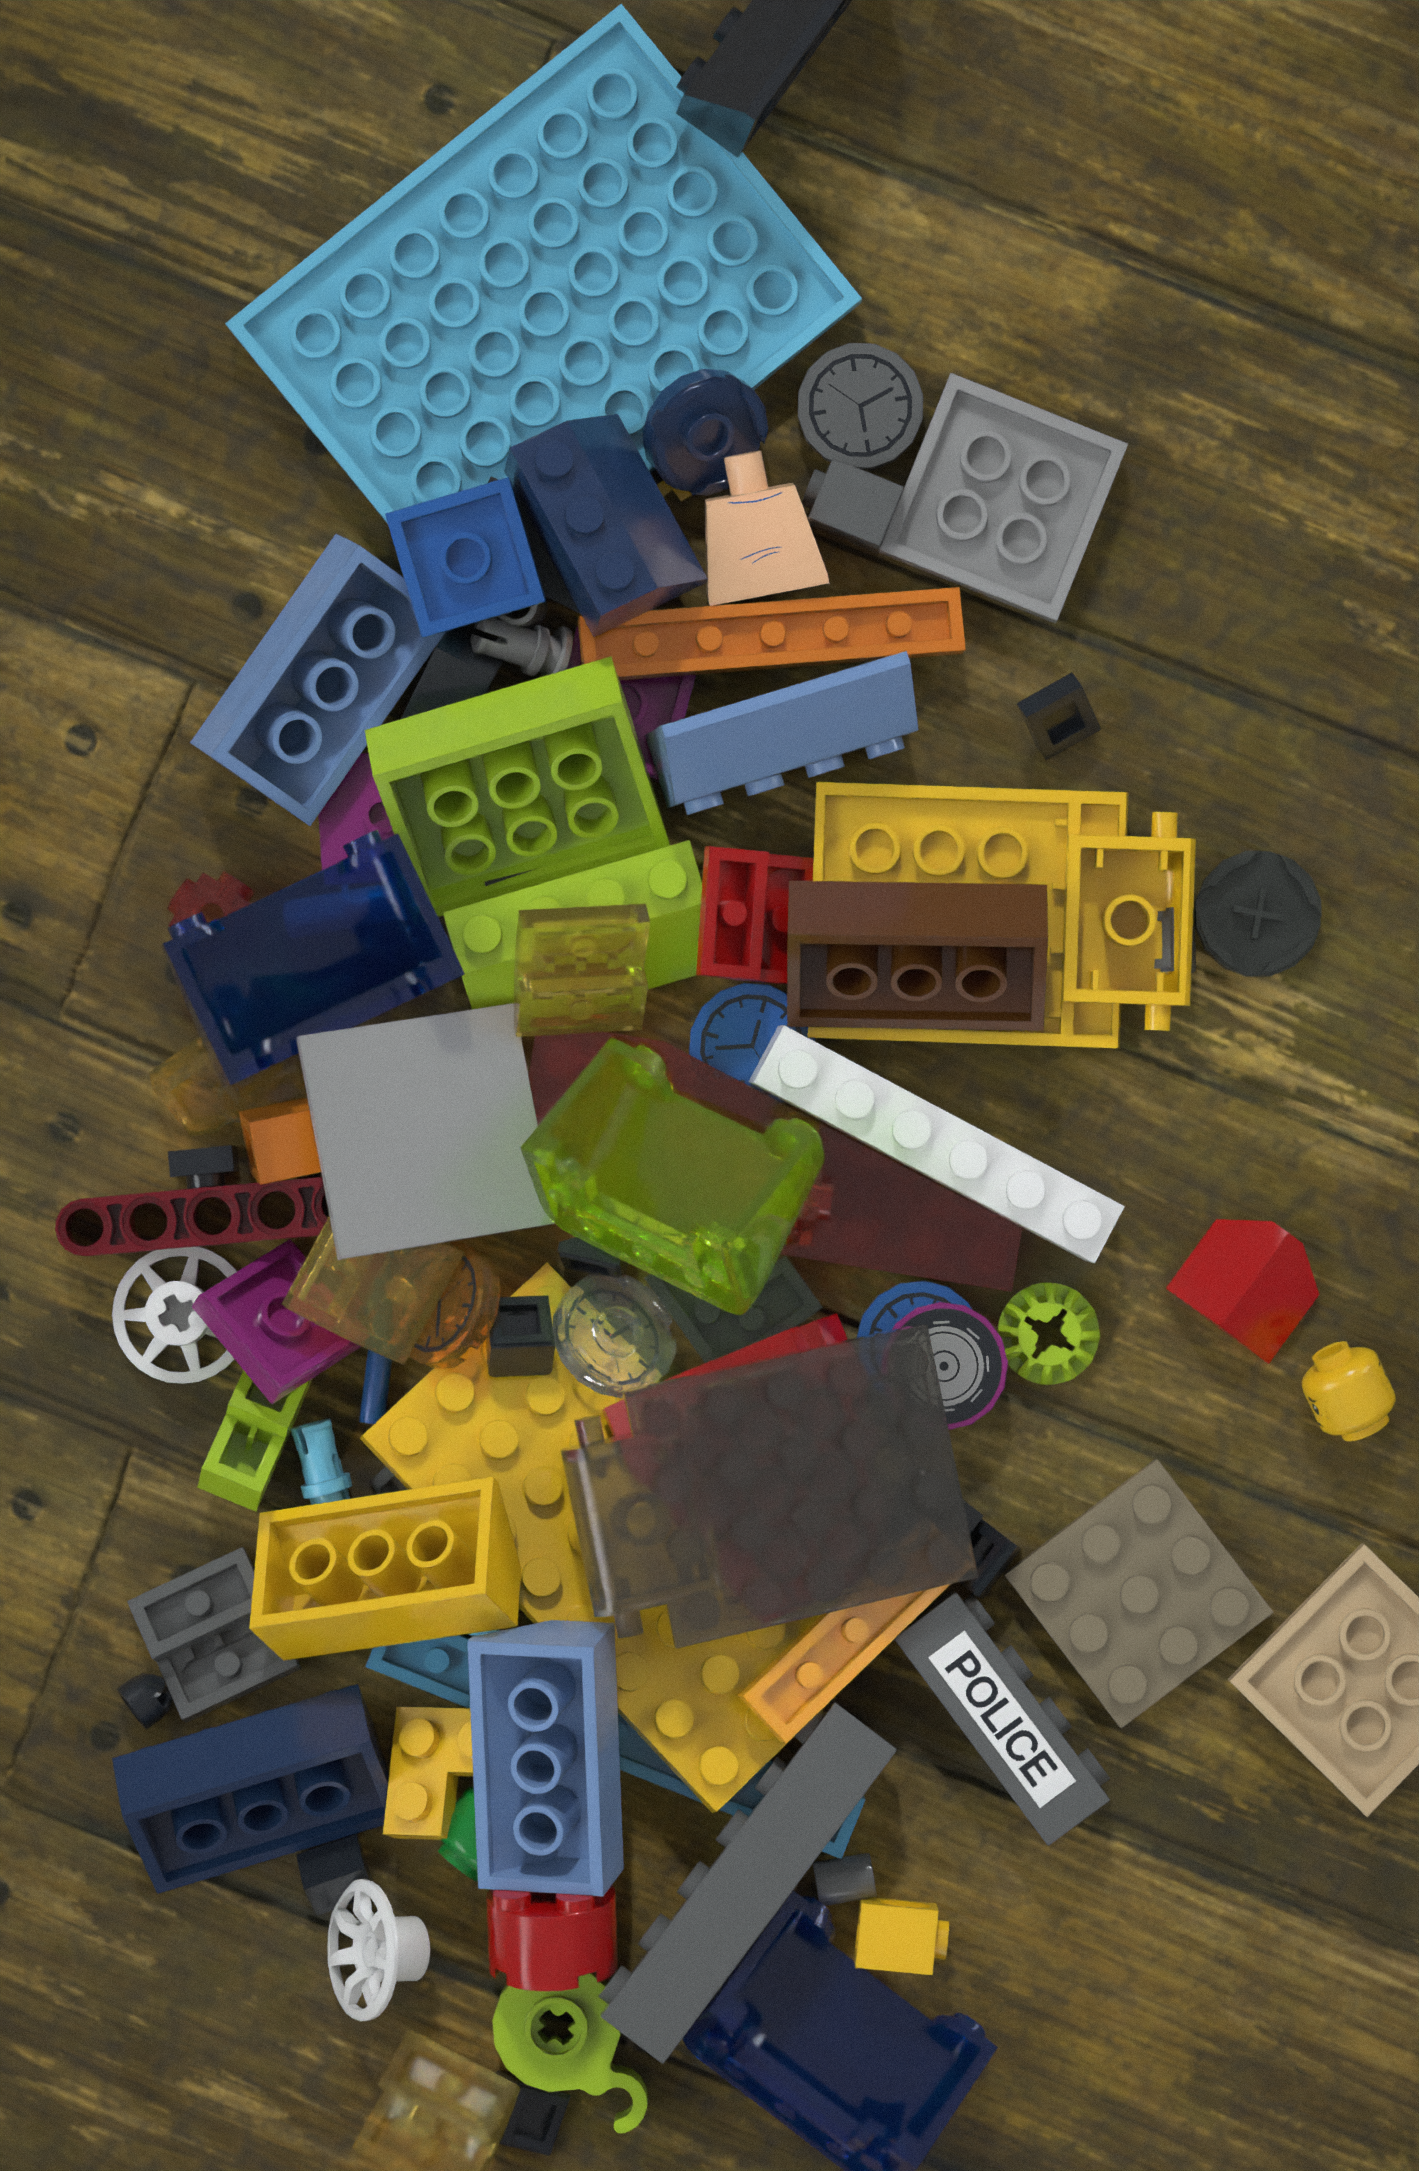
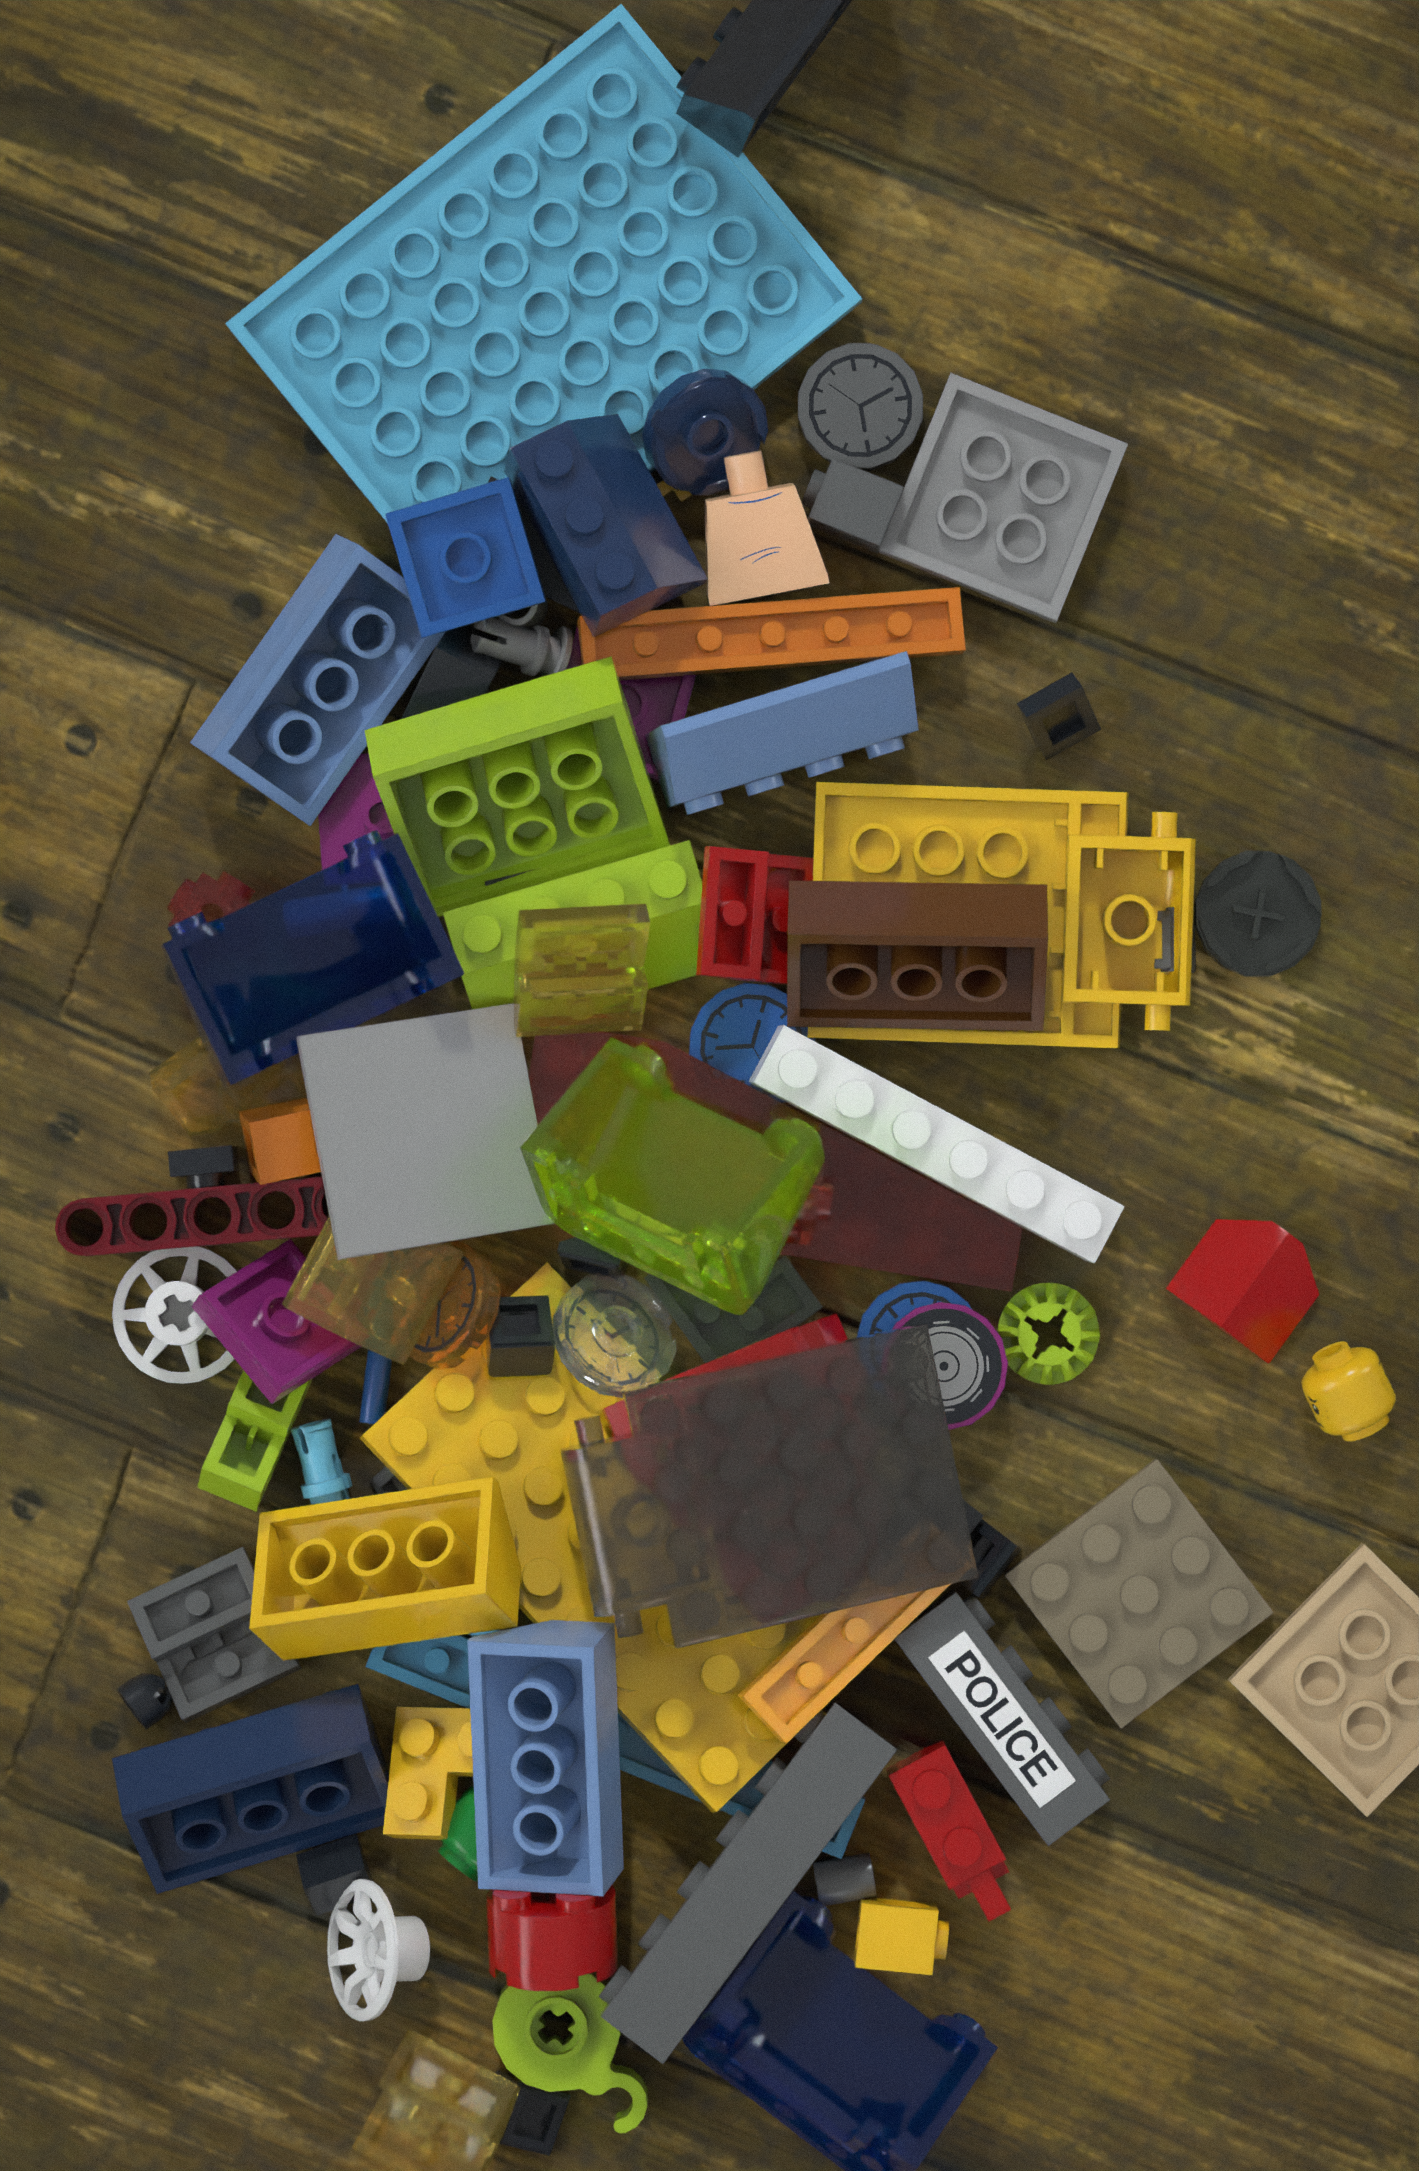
(952, 1826): none -> red hinge

